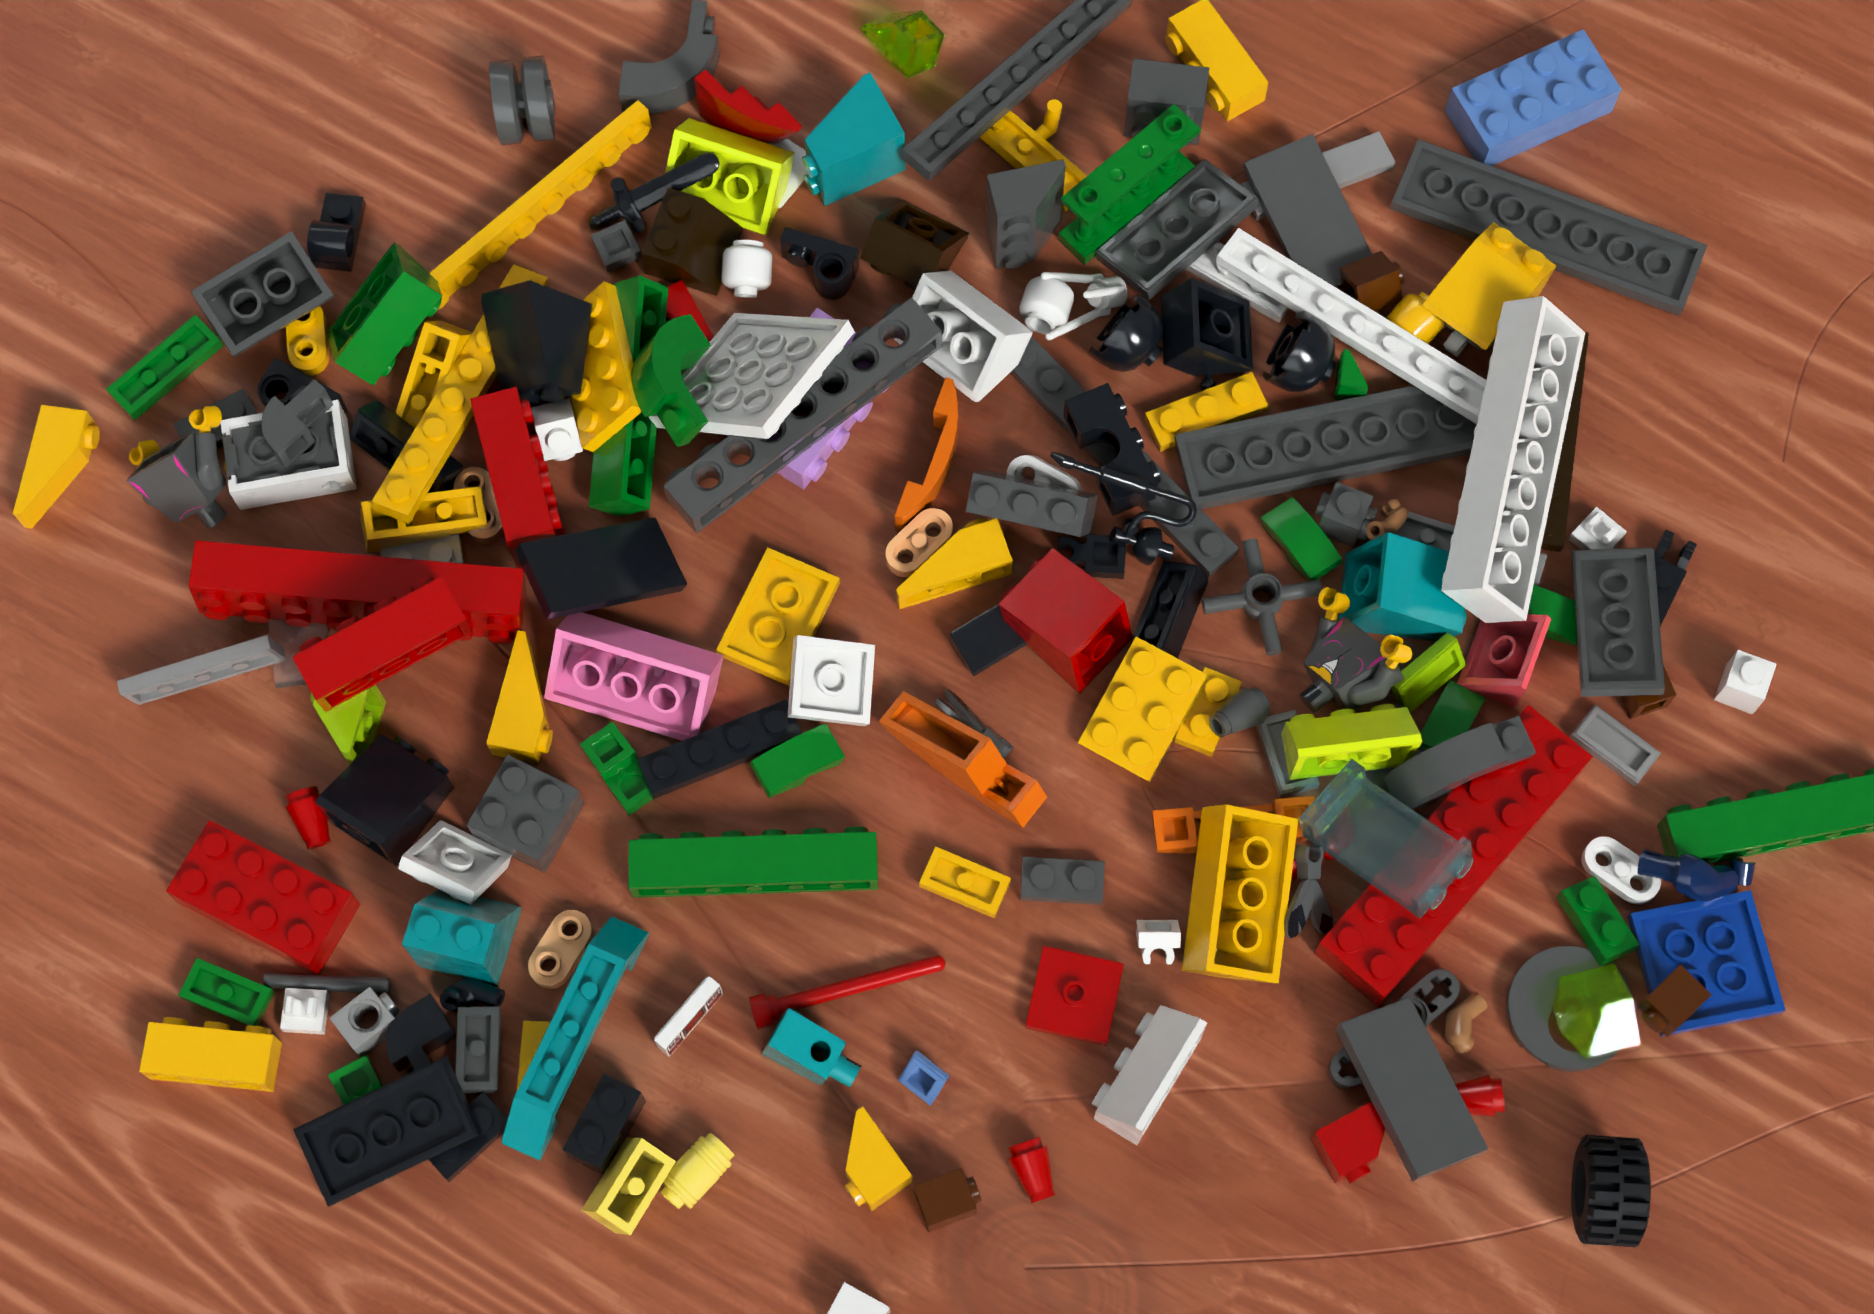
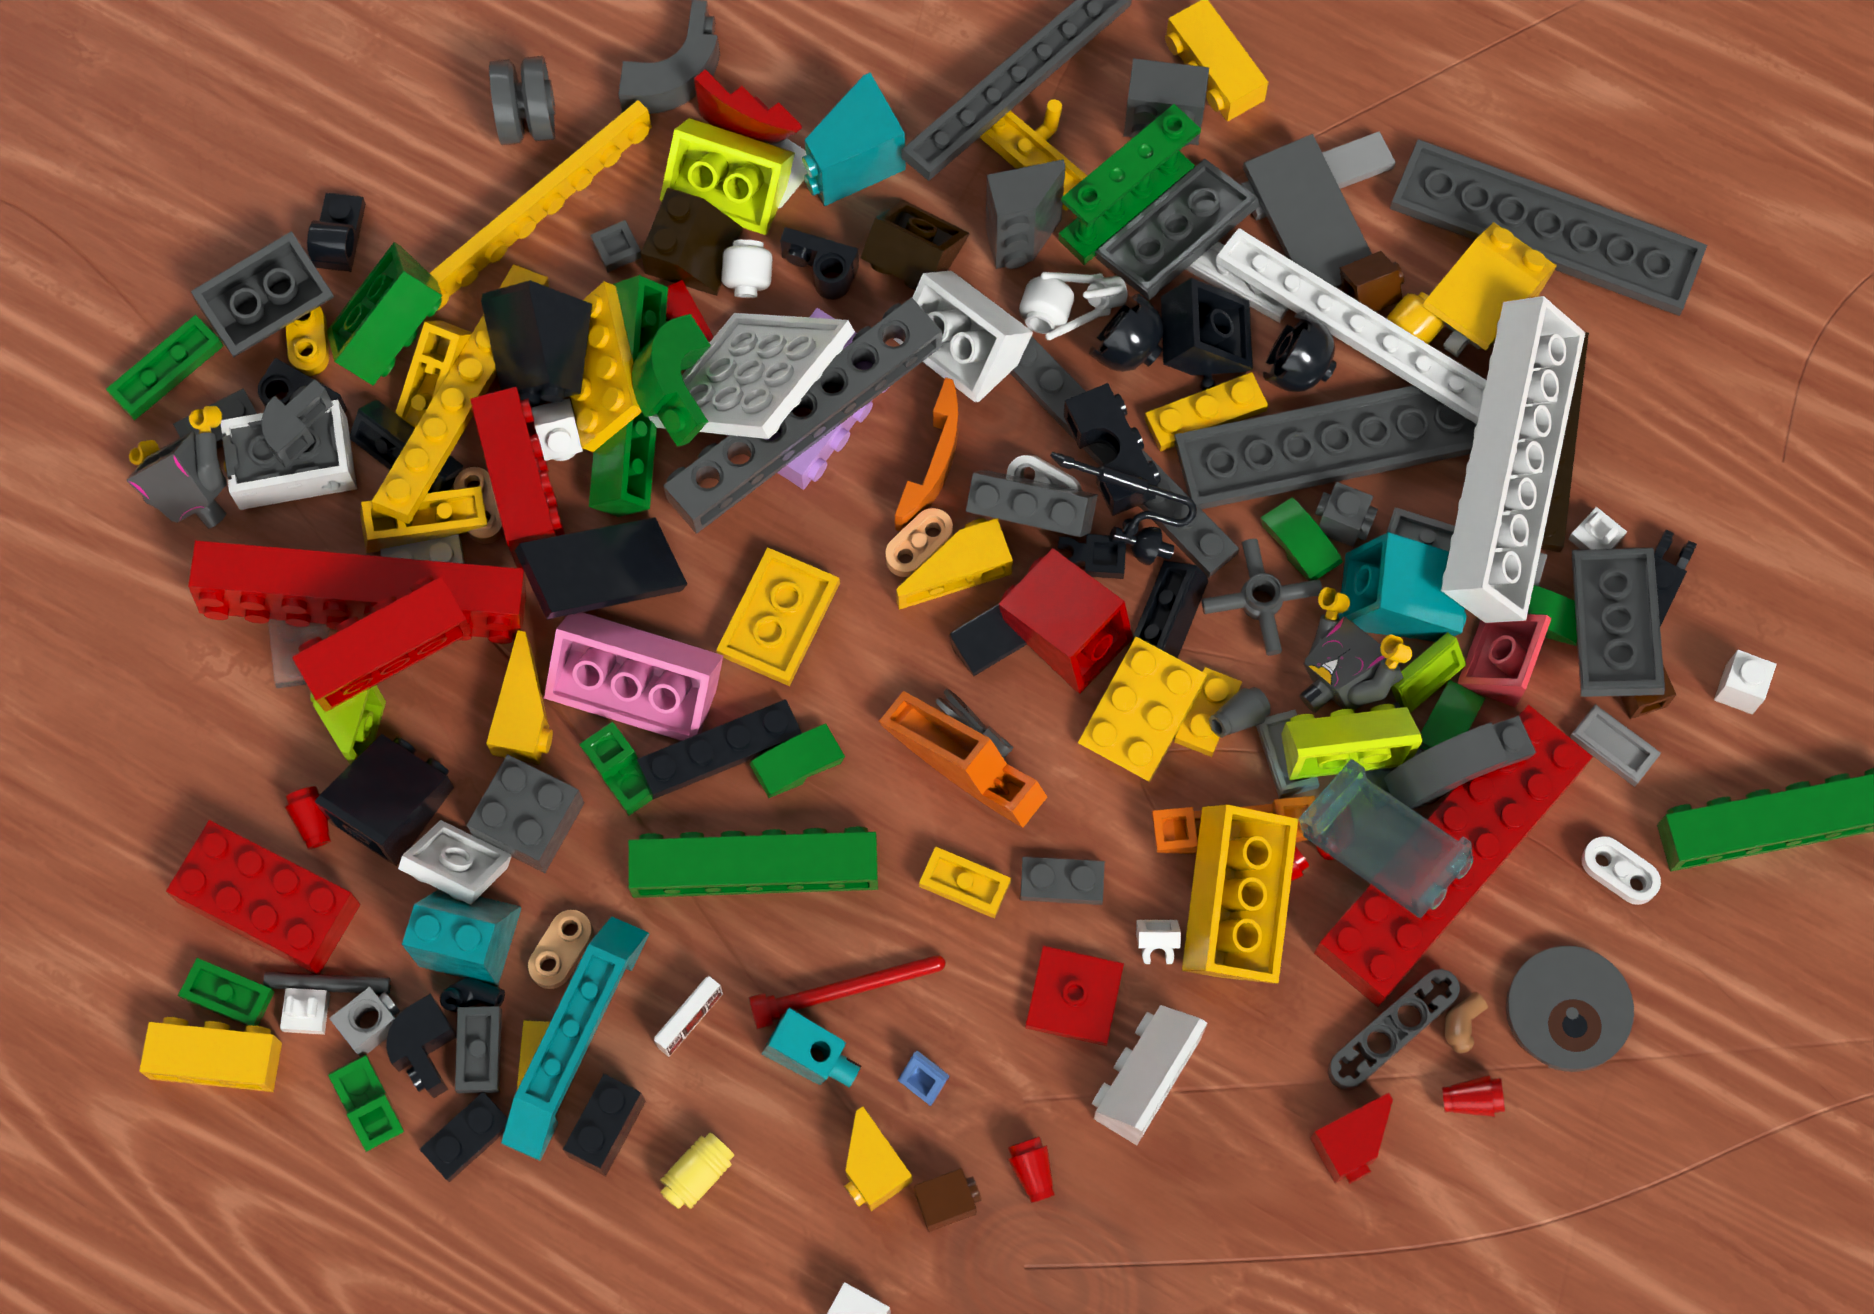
(55, 457): yellow slope -> none
(202, 670): light grey tile -> none
(387, 1131): black tile -> none
(628, 1185): light yellow brick -> none
(631, 203): black sword -> none
(831, 680): white plate -> none
(906, 40): clear neon green slope -> none
(1308, 896): dark grey piece -> none
(1349, 378): green slope -> none
(1395, 518): medium nougat arm -> none
(1411, 1089): dark grey tile -> none
(1532, 99): medium blue brick -> none
(1596, 1011): clear neon green slope -> none
(1597, 921): green plate -> none
(1610, 1191): black tyre -> none
(1673, 1001): reddish brown brick -> none
(1694, 876): dark blue arm -> none
(1720, 948): blue plate -> none

